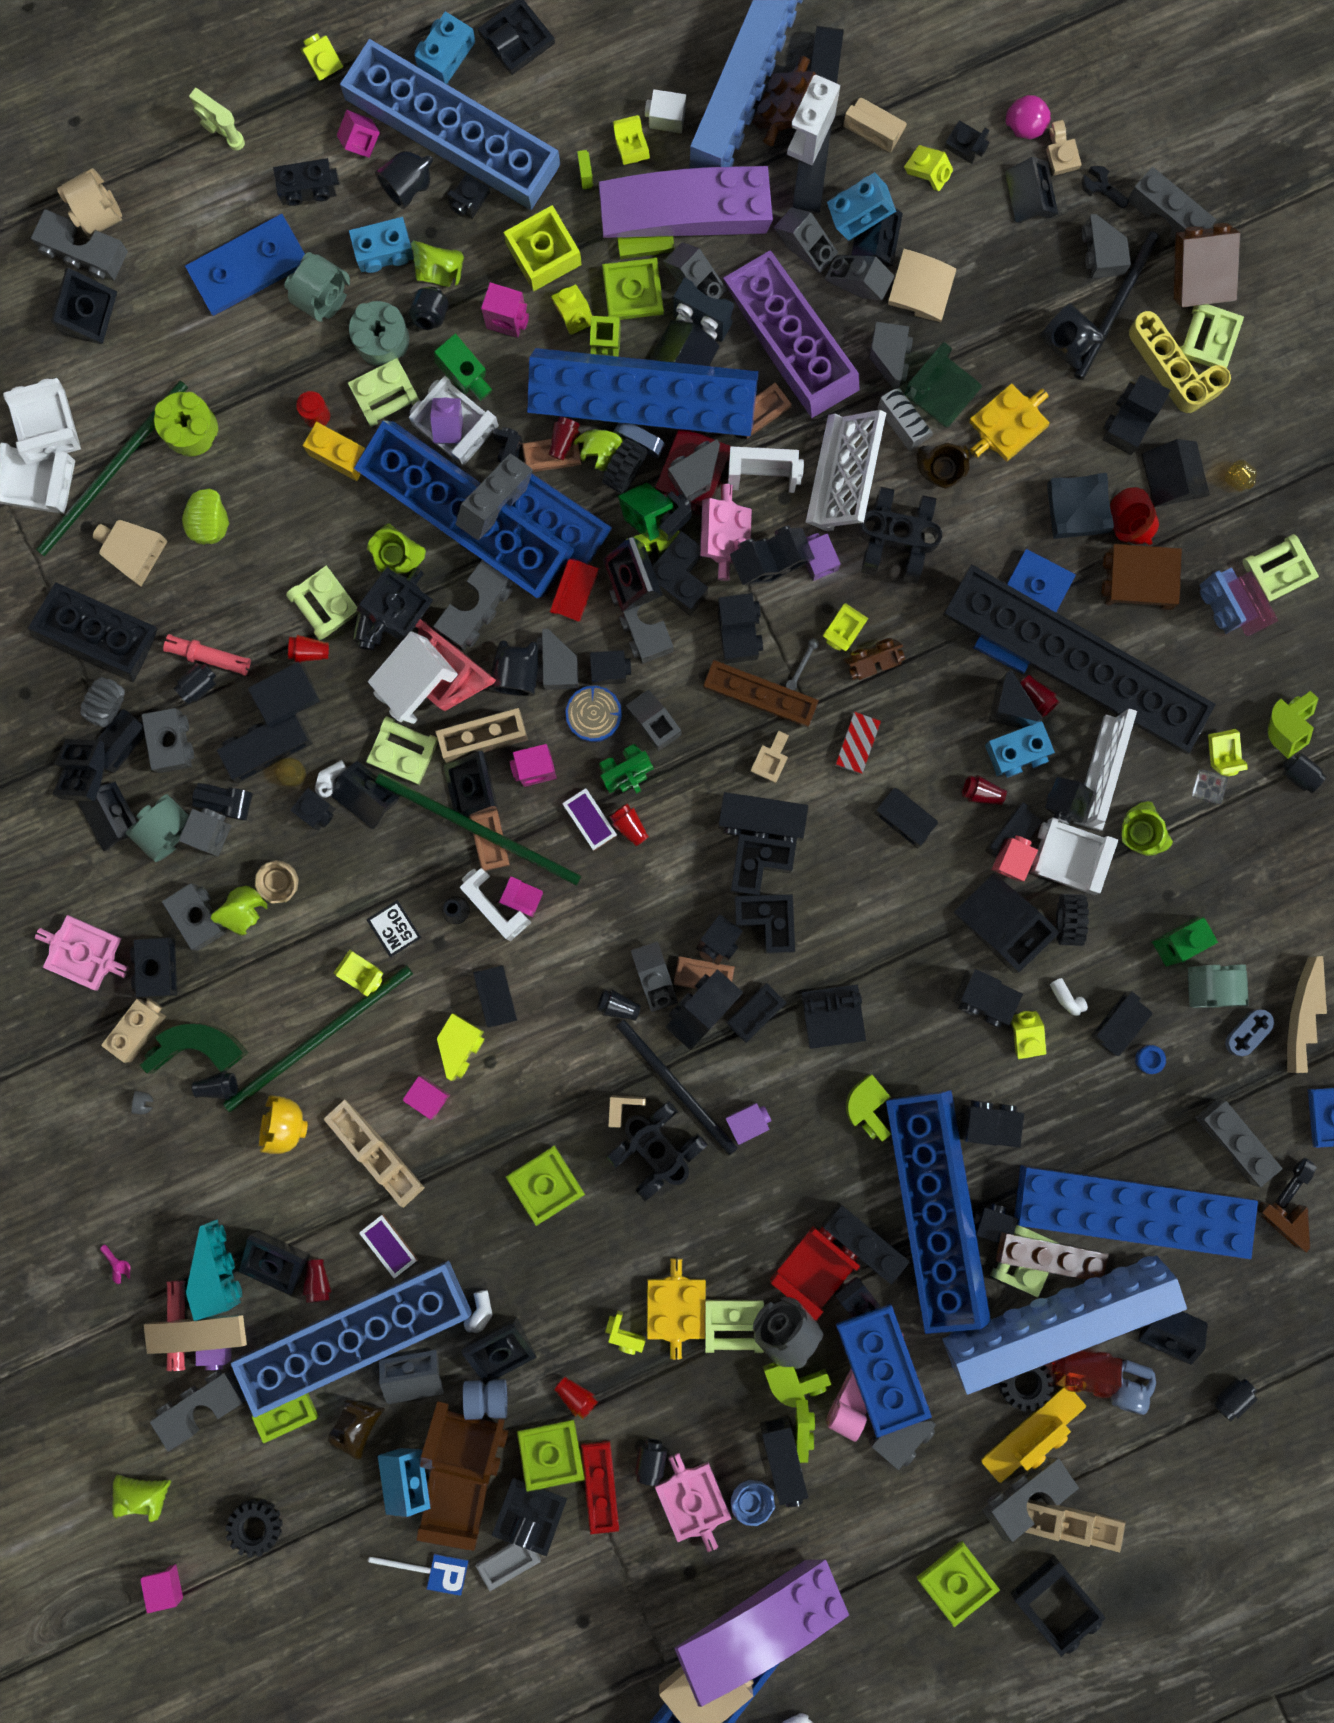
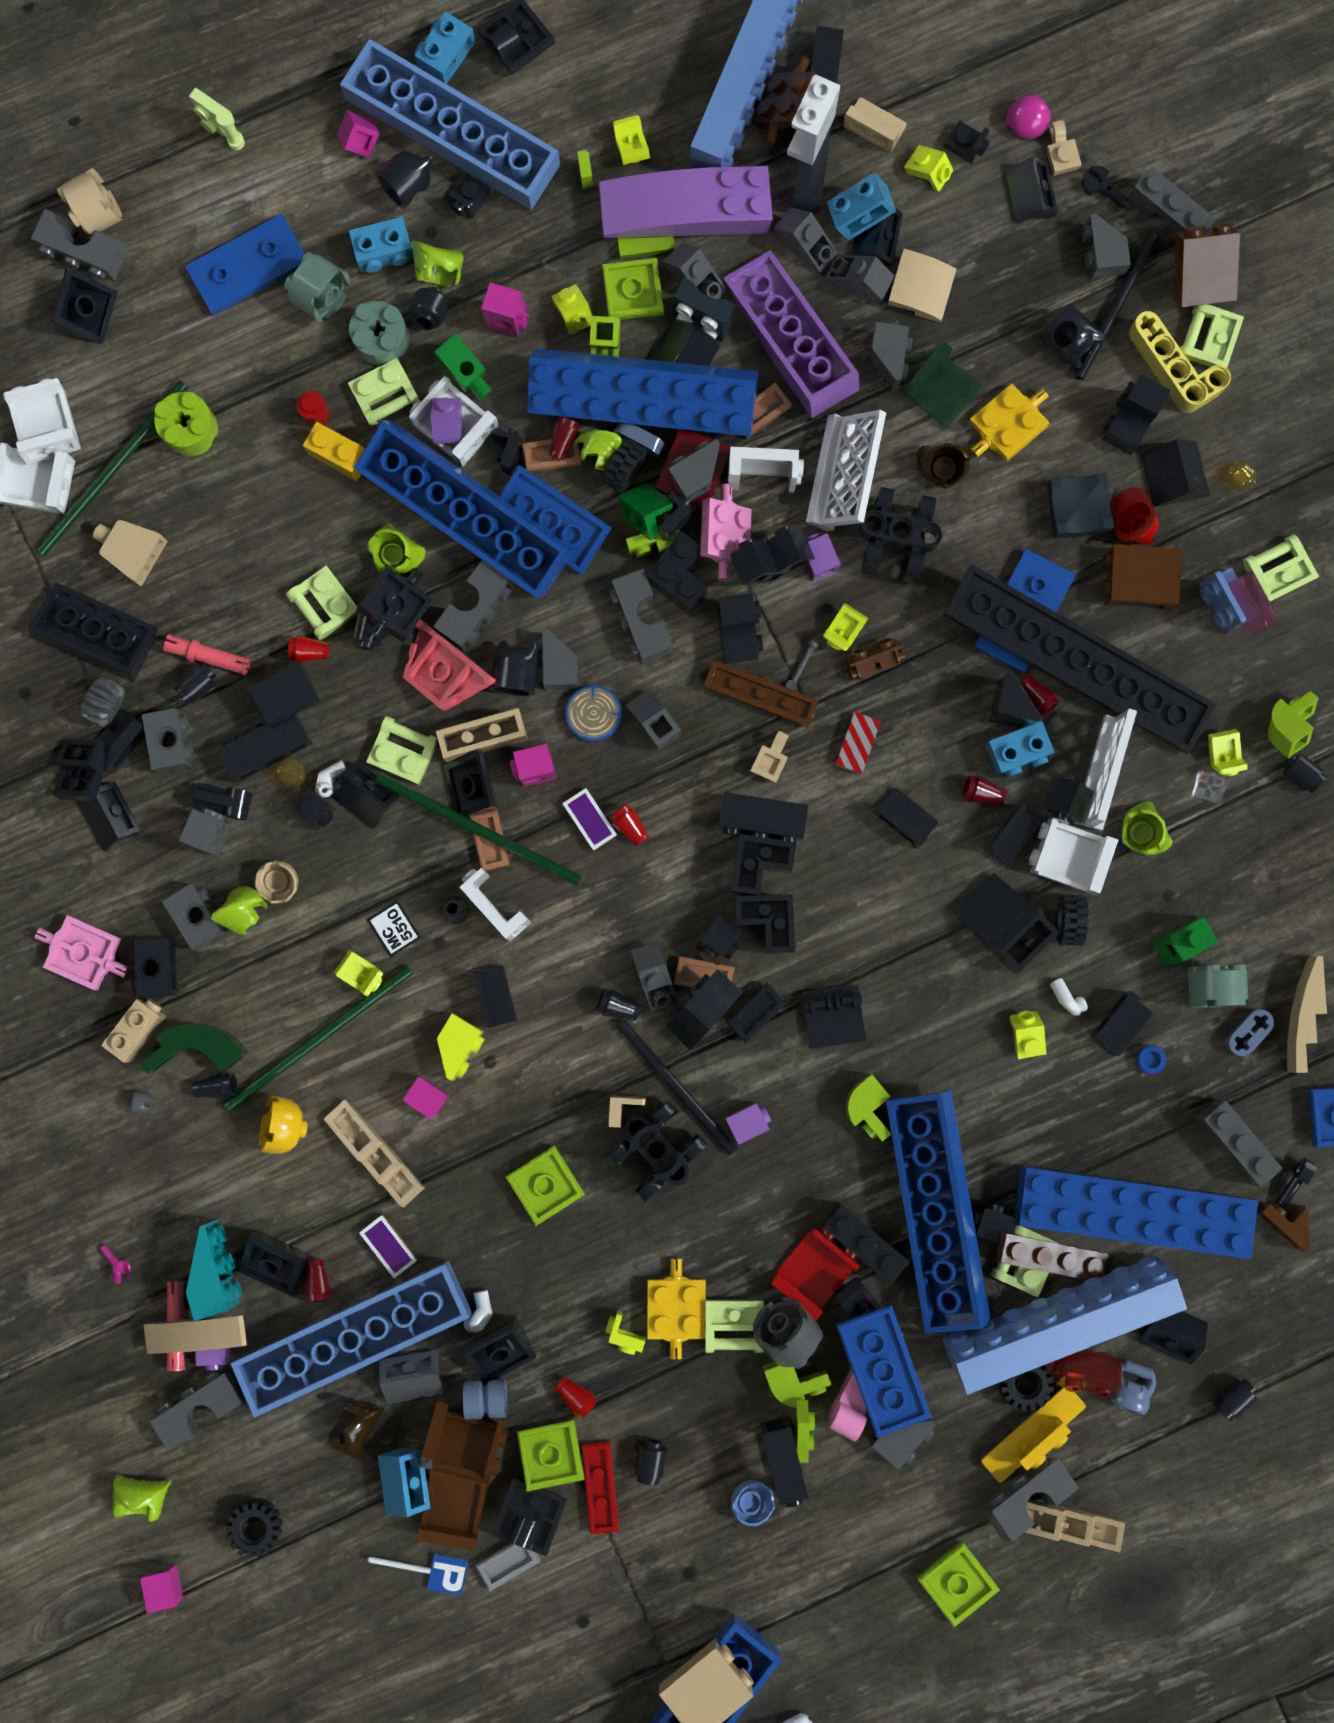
(158, 828): sand green brick -> none
(205, 517): lime hair -> none
(285, 1418): lime plate -> none
(306, 182): black brick -> none
(321, 56): neon yellow bracket -> none
(410, 676): white panel -> none
(485, 502): dark grey arch -> none
(521, 897): dark pink panel -> none
(542, 248): neon yellow brick -> none
(574, 589): red panel -> none
(609, 667): black brick -> none
(628, 773): green hips -> none
(632, 574): black slope -> none
(666, 111): white brick -> none
(693, 1502): bright pink plate -> none
(762, 1631): medium lavender slope -> none
(904, 419): light grey brick -> none
(987, 996): black brick -> none
(991, 1126): black brick -> none
(1015, 858): coral brick -> none
(1039, 1582): black window -> none

